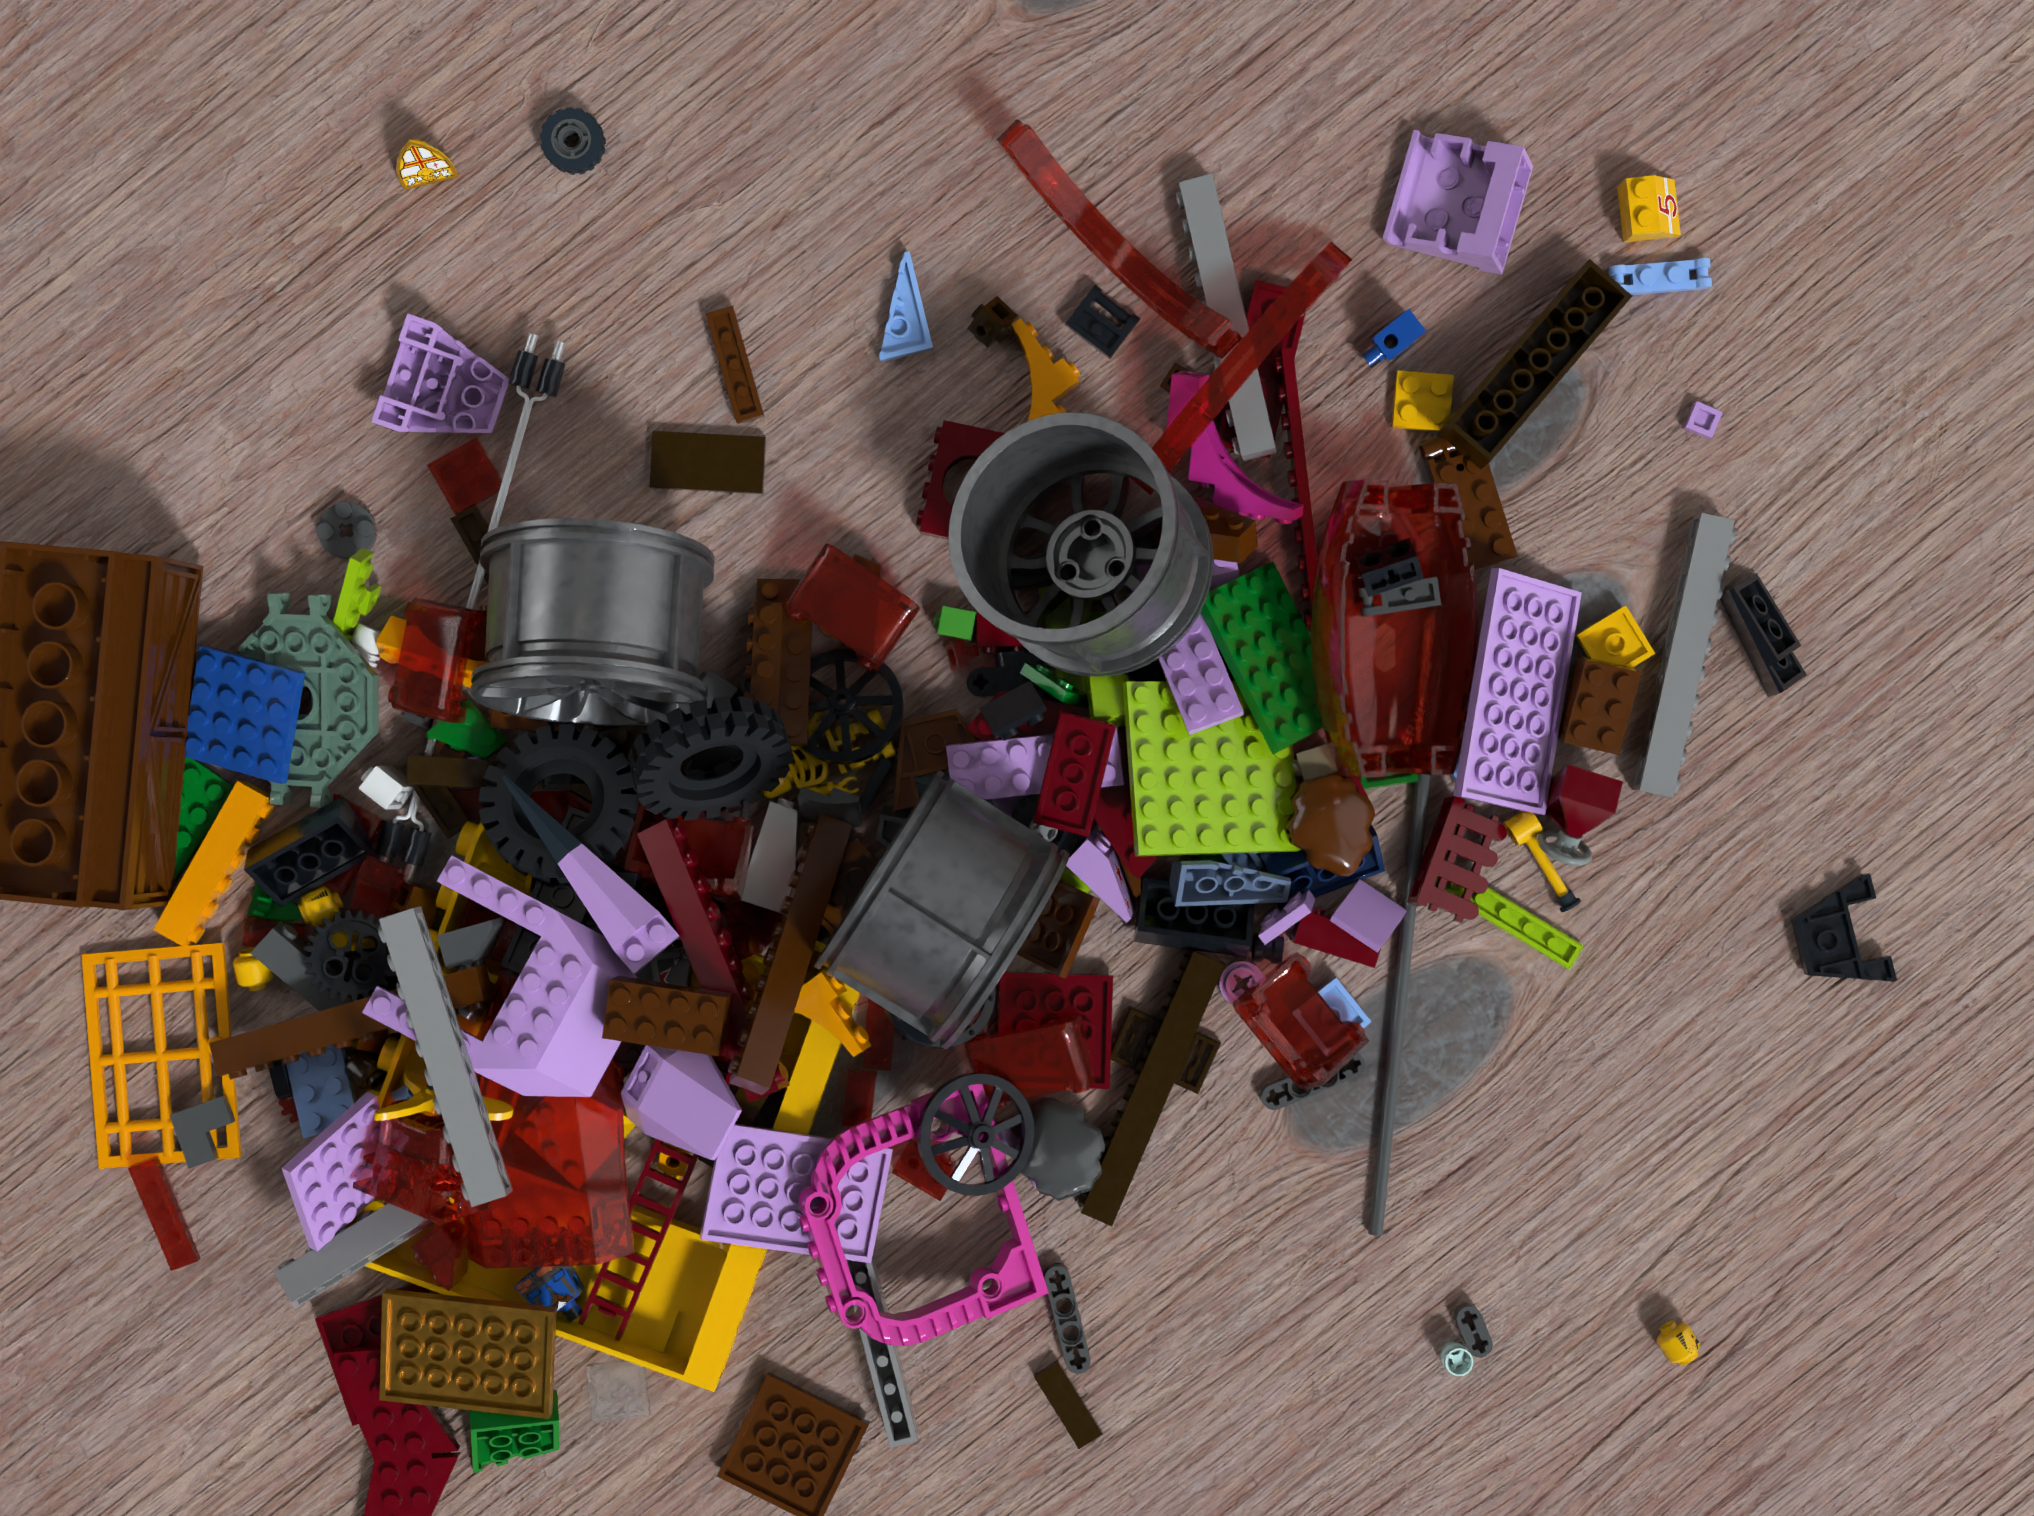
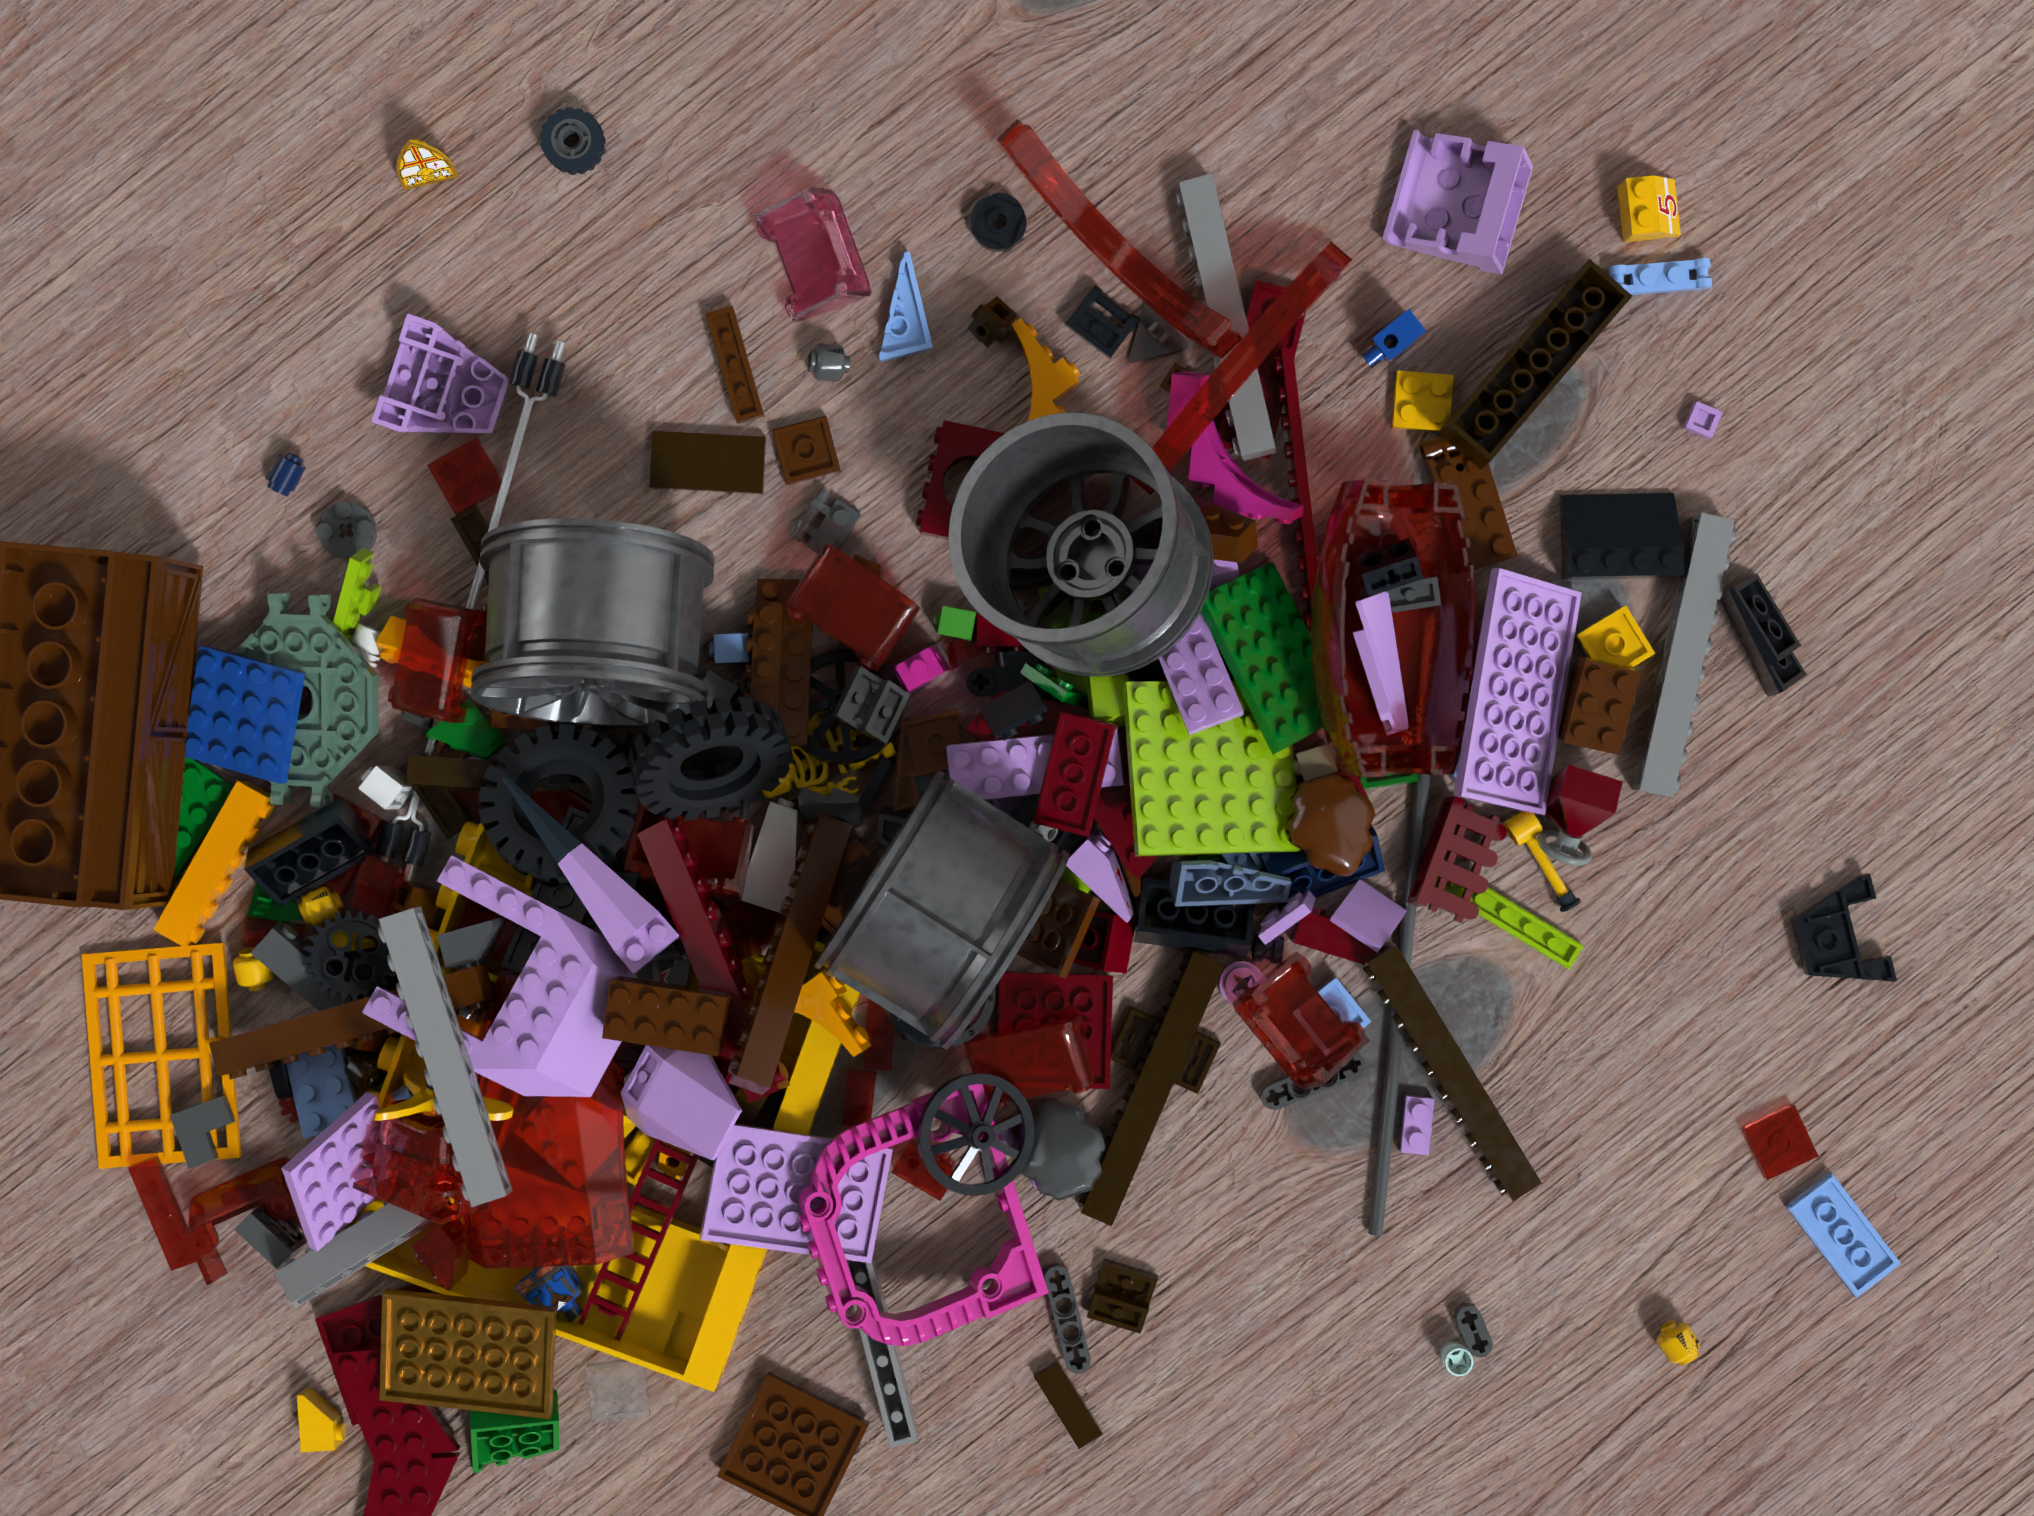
(229, 1199): none -> clear red windscreen
(271, 1237): none -> dark grey piece
(286, 474): none -> dark blue brick
(318, 1423): none -> yellow slope
(636, 1155): none -> yellow tile
(730, 649): none -> light blue brick
(806, 450): none -> reddish brown tile
(815, 252): none -> clear pink windscreen
(828, 362): none -> dark grey head
(834, 528): none -> dark grey plate
(870, 705): none -> dark grey slope
(921, 669): none -> dark pink torso
(993, 207): none -> black plate
(1107, 943): none -> dark red slope
(1122, 1296): none -> dark brown slope
(1155, 338): none -> dark grey piece
(1380, 660): none -> lavender wedge
(1416, 1124): none -> lavender plate
(1451, 1070): none -> dark brown brick
(1620, 536): none -> black slope
(1779, 1141): none -> clear red tile
(1842, 1234): none -> light blue tile

